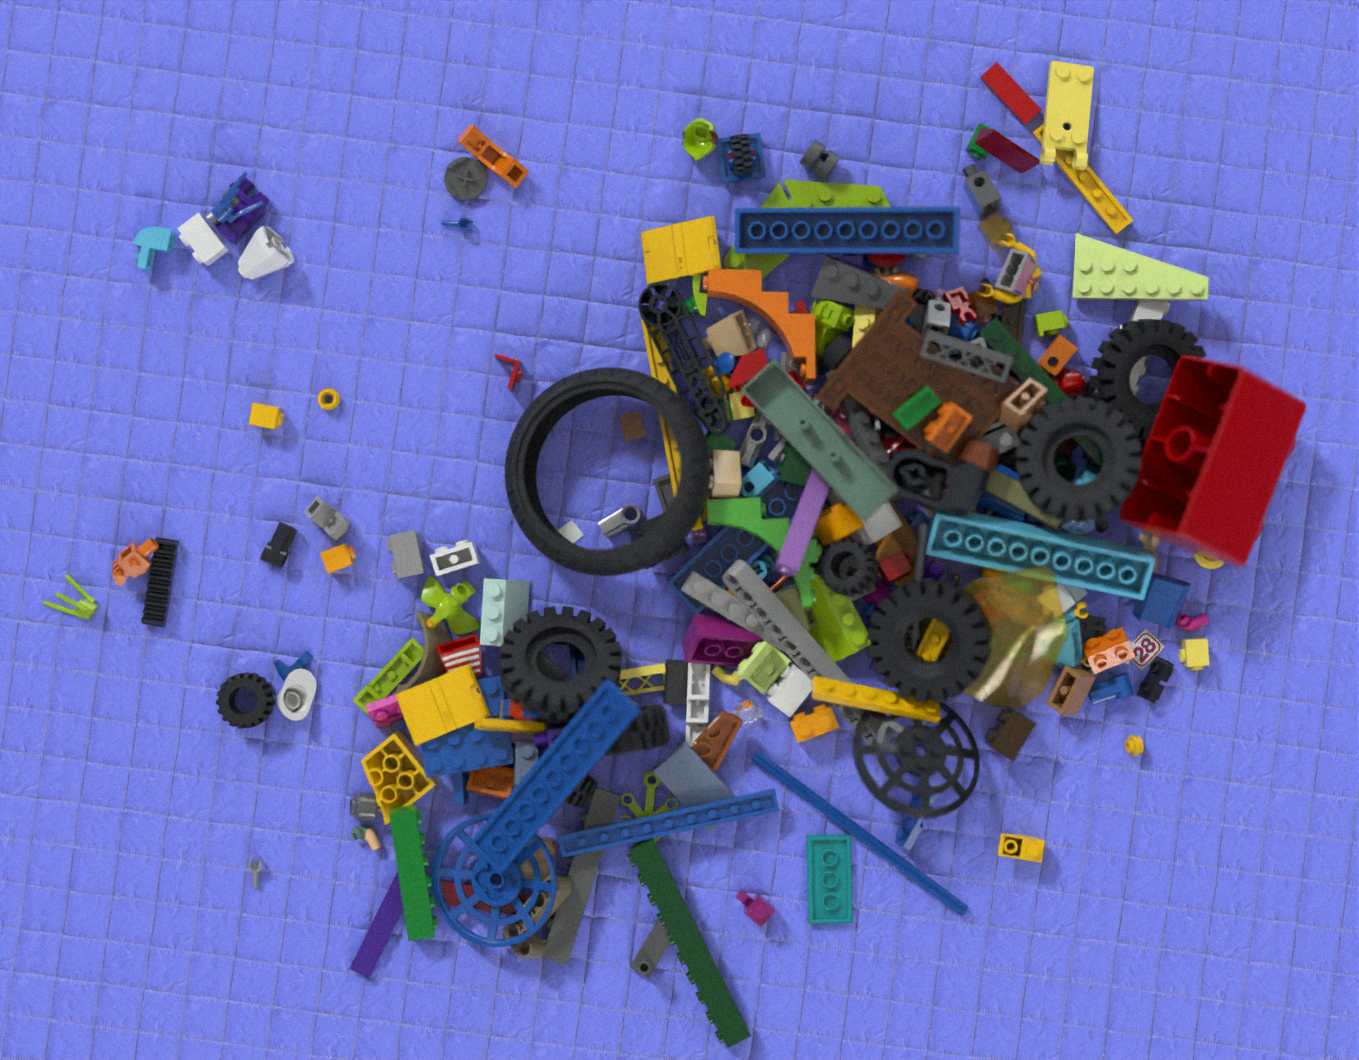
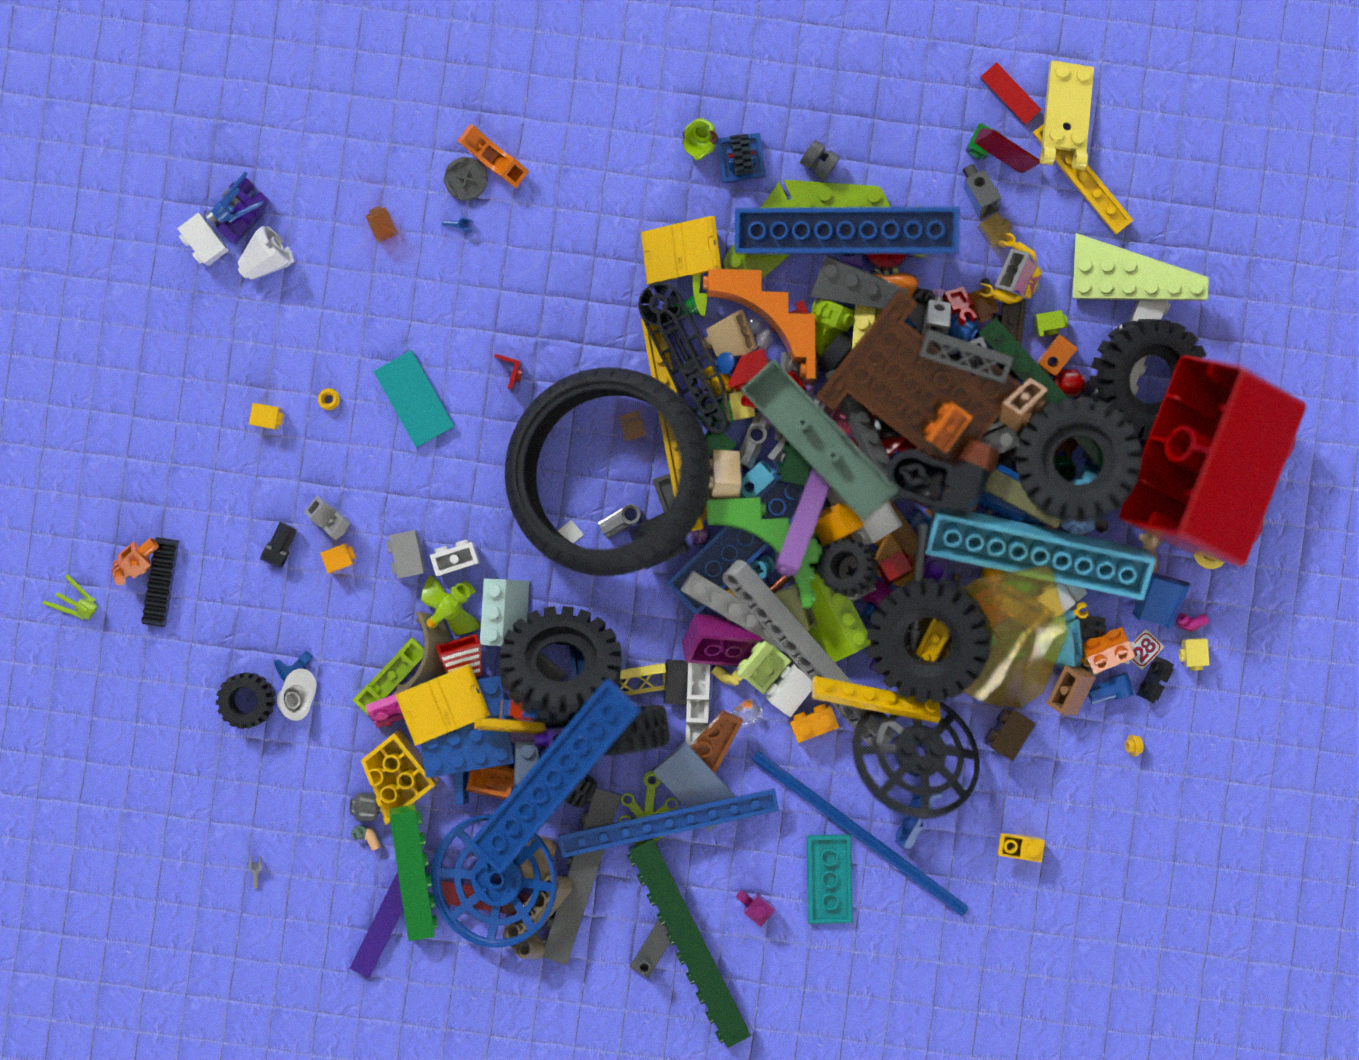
(152, 240): medium azure brick -> none
(381, 223): none -> clear orange brick
(414, 398): none -> teal tile
(916, 407): green tile -> none

